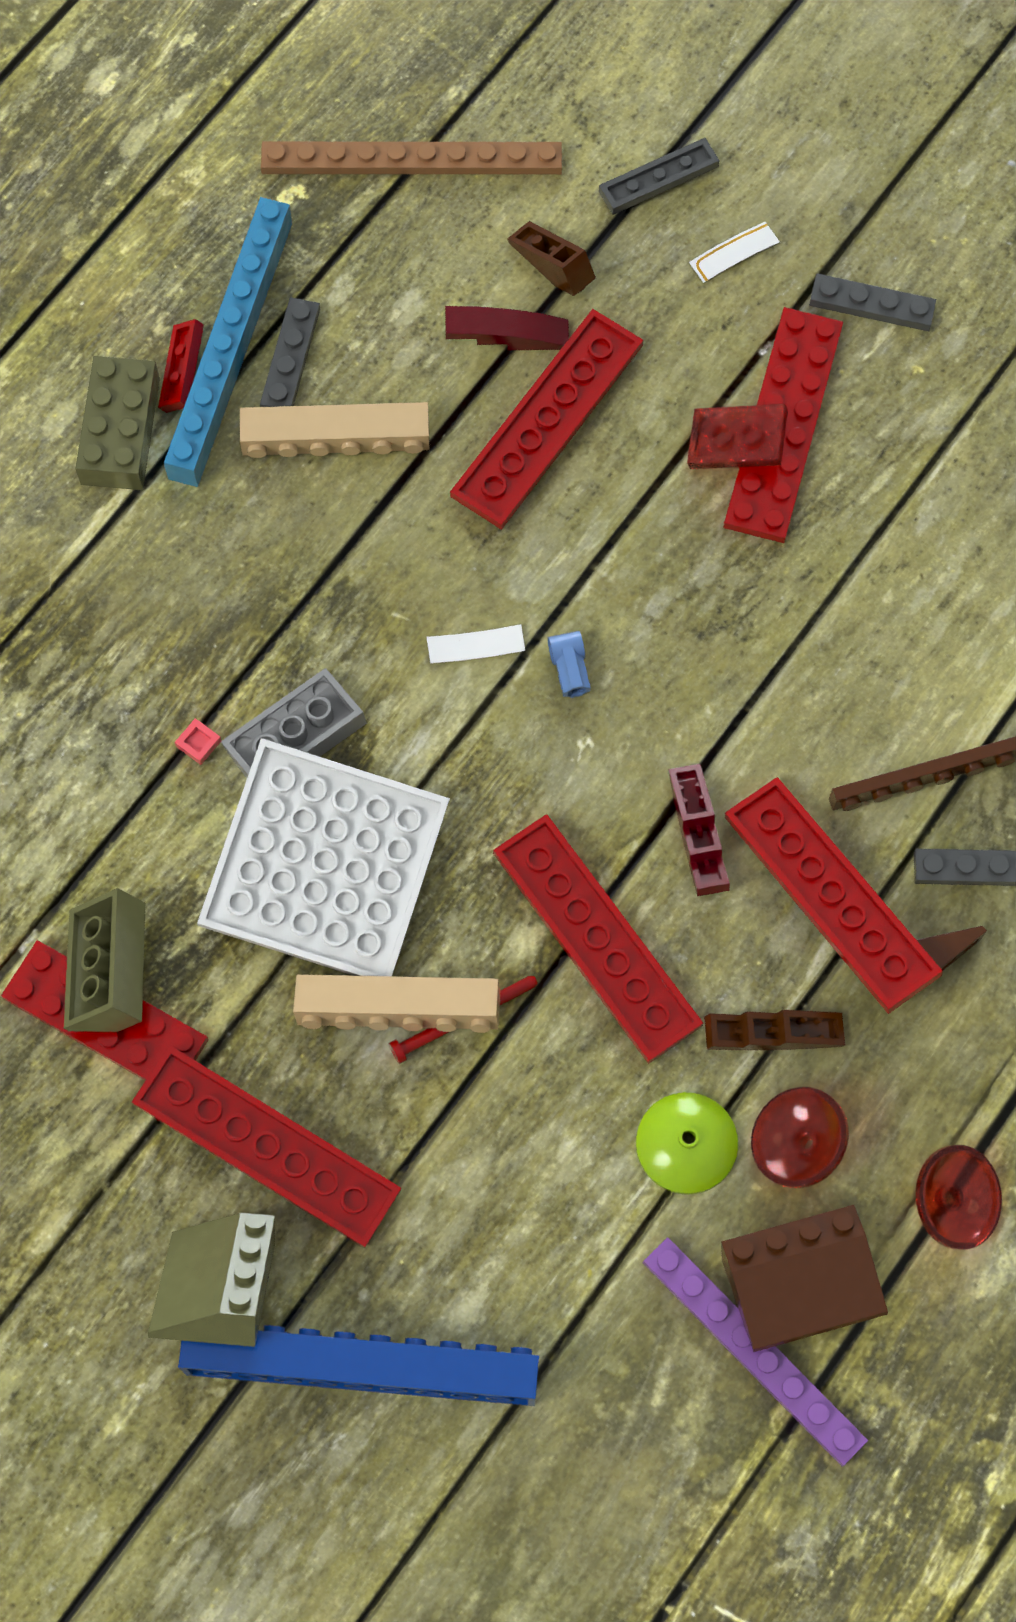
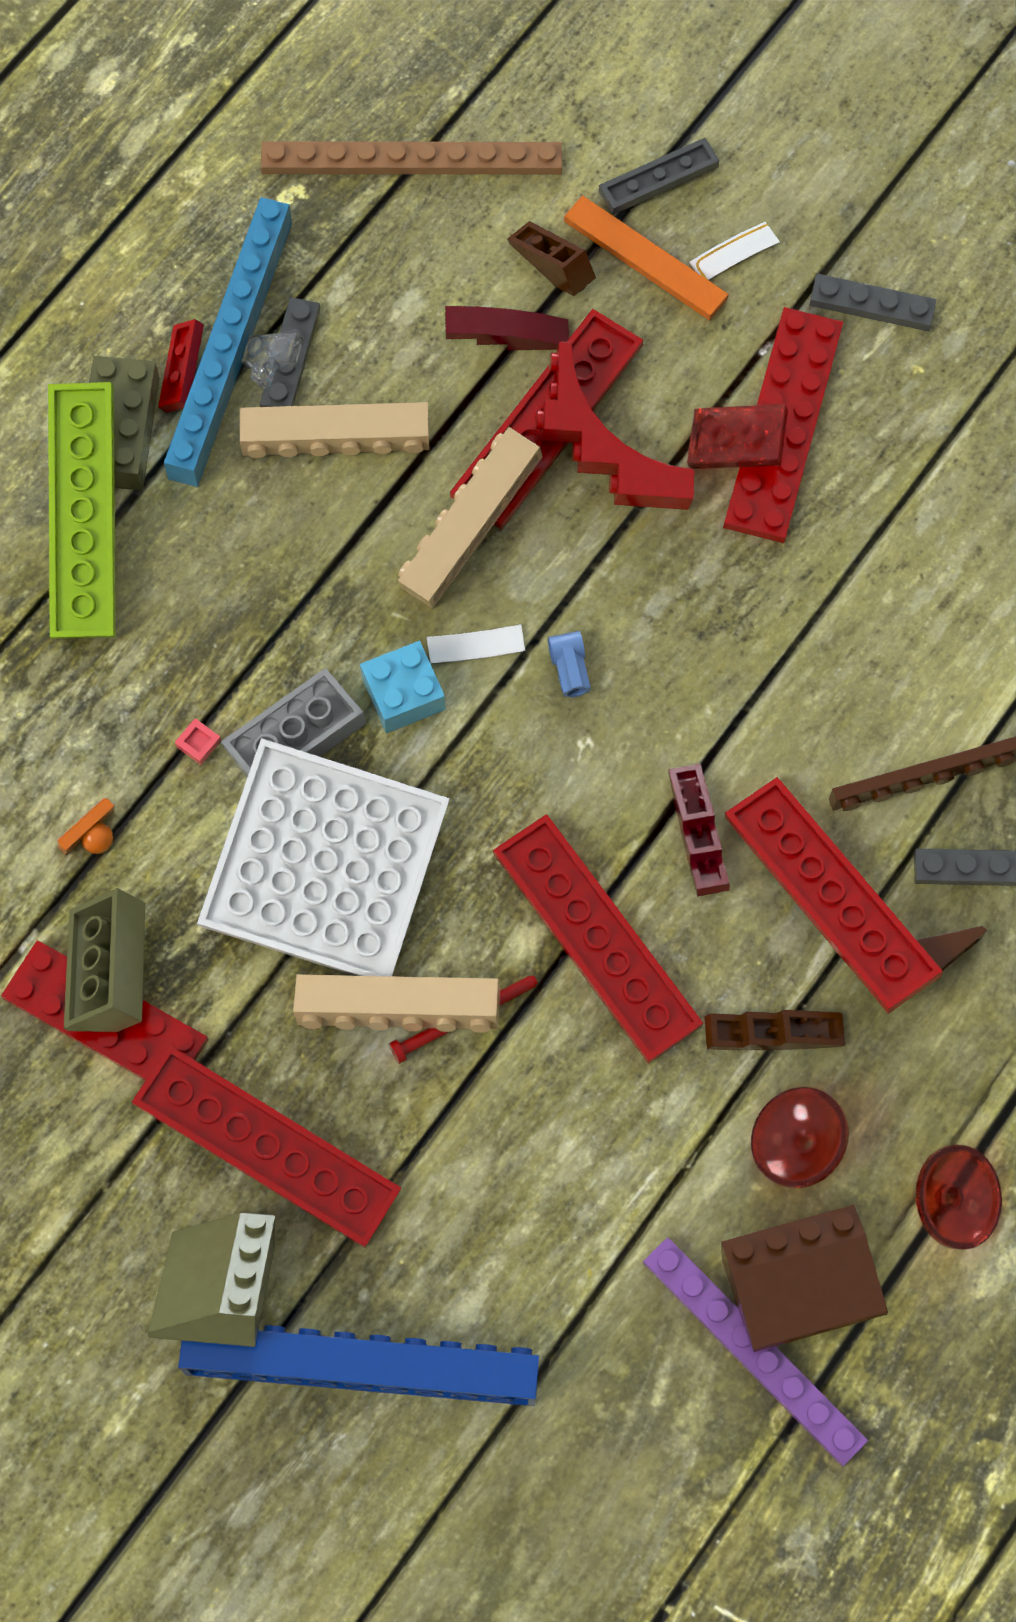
(81, 510): none -> lime plate
(90, 831): none -> orange tile
(269, 352): none -> clear hinge
(403, 686): none -> medium azure brick
(469, 517): none -> tan brick
(633, 477): none -> red arch
(646, 257): none -> orange tile
(680, 1165): lime dish -> none

